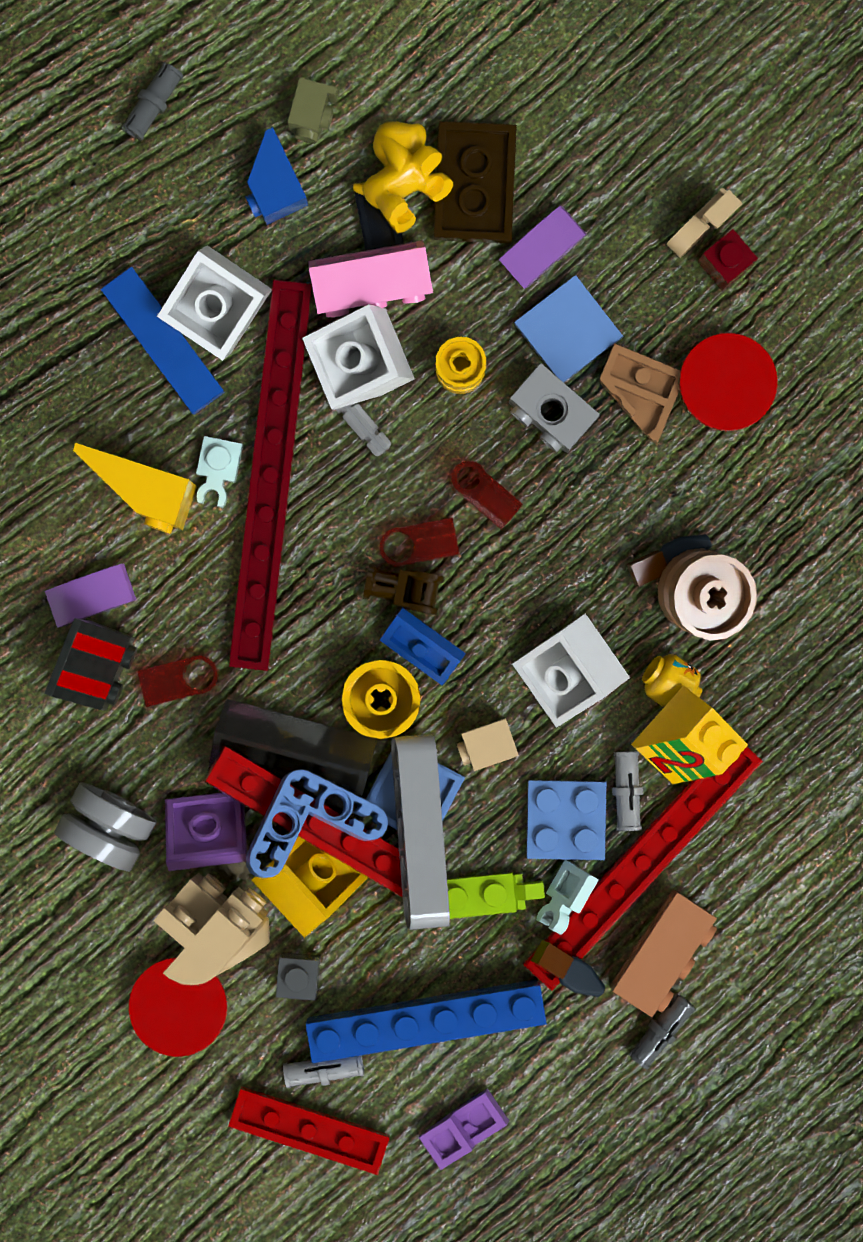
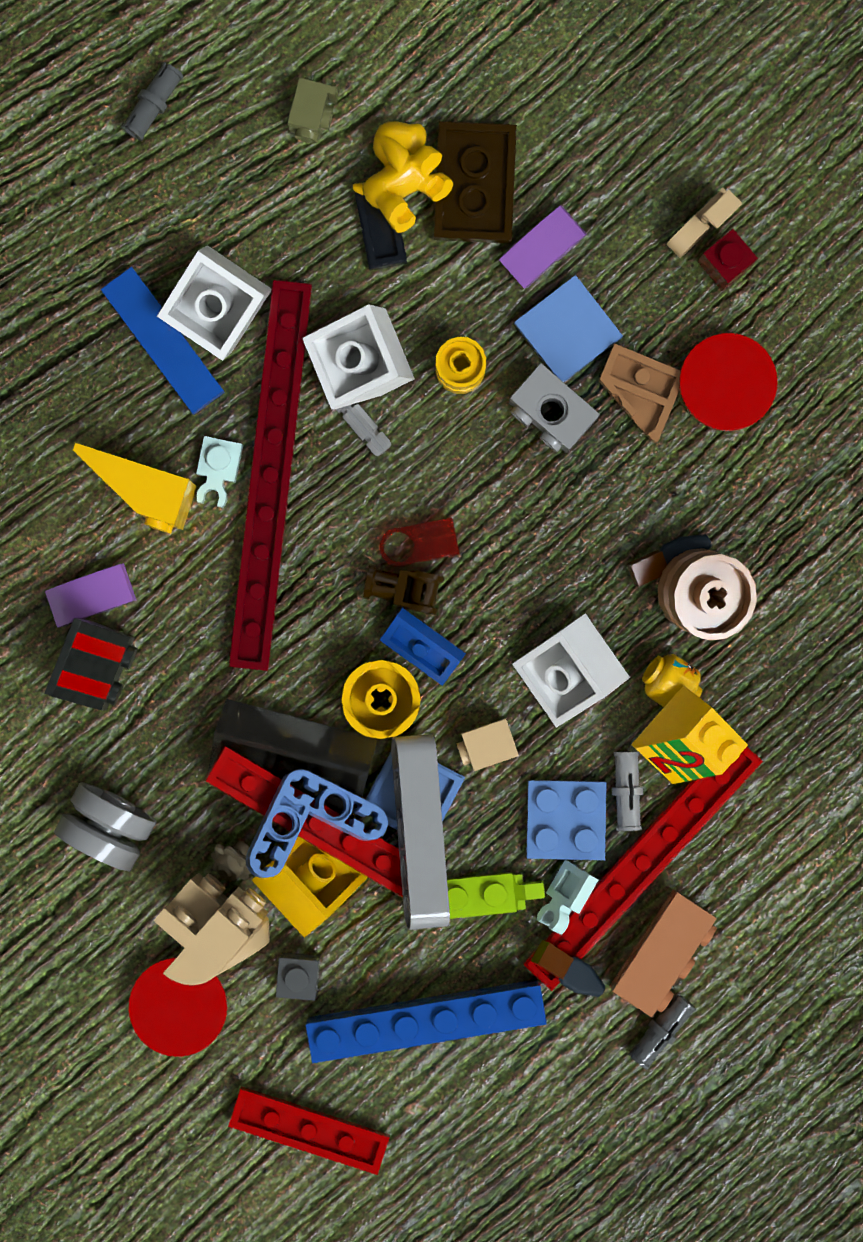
(168, 681): clear red piece -> none
(204, 831): medium lavender tile -> none
(274, 182): blue slope -> none
(307, 1072): light grey pin -> none
(370, 278): bright pink brick -> none
(463, 1129): medium lavender slope -> none
(488, 496): clear red piece -> none

